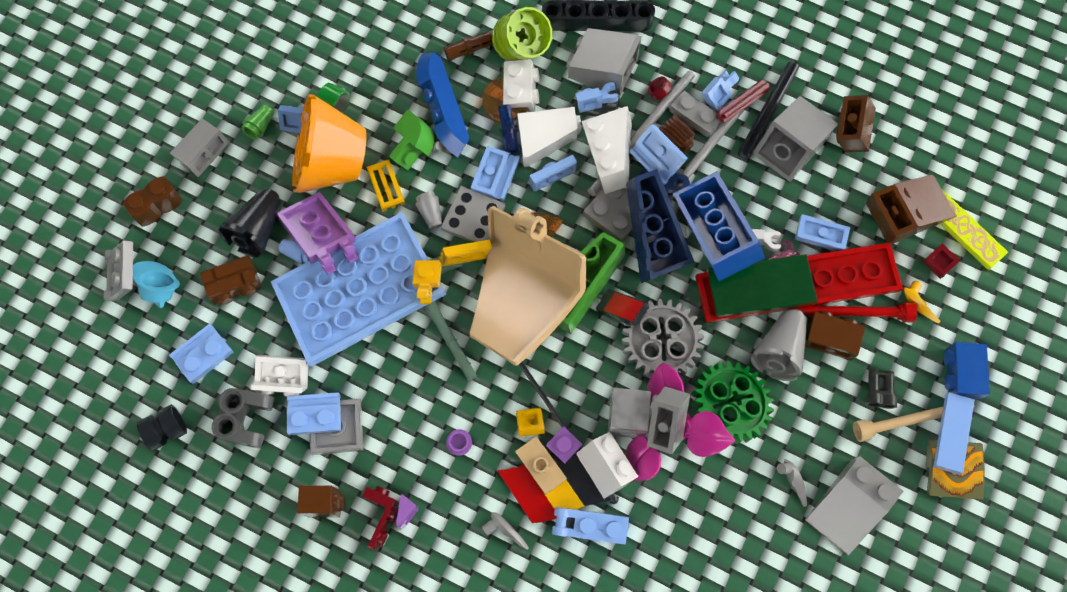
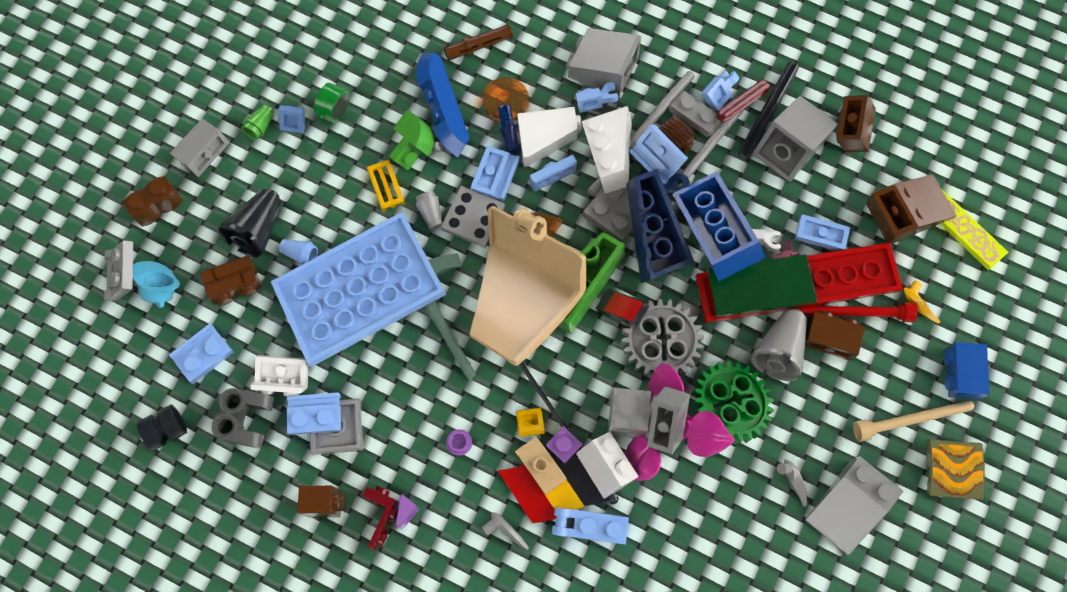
(318, 231): medium lavender tile -> none
(328, 147): light orange cone -> none
(425, 277): yellow plate -> none
(465, 253): yellow tile -> none
(520, 84): white bracket -> none
(531, 28): lime wheel -> none
(607, 10): black beam -> none
(659, 88): dark red tile -> none
(877, 397): pearl dark grey piece -> none
(941, 261): dark red plate -> none
(954, 433): light blue tile -> none

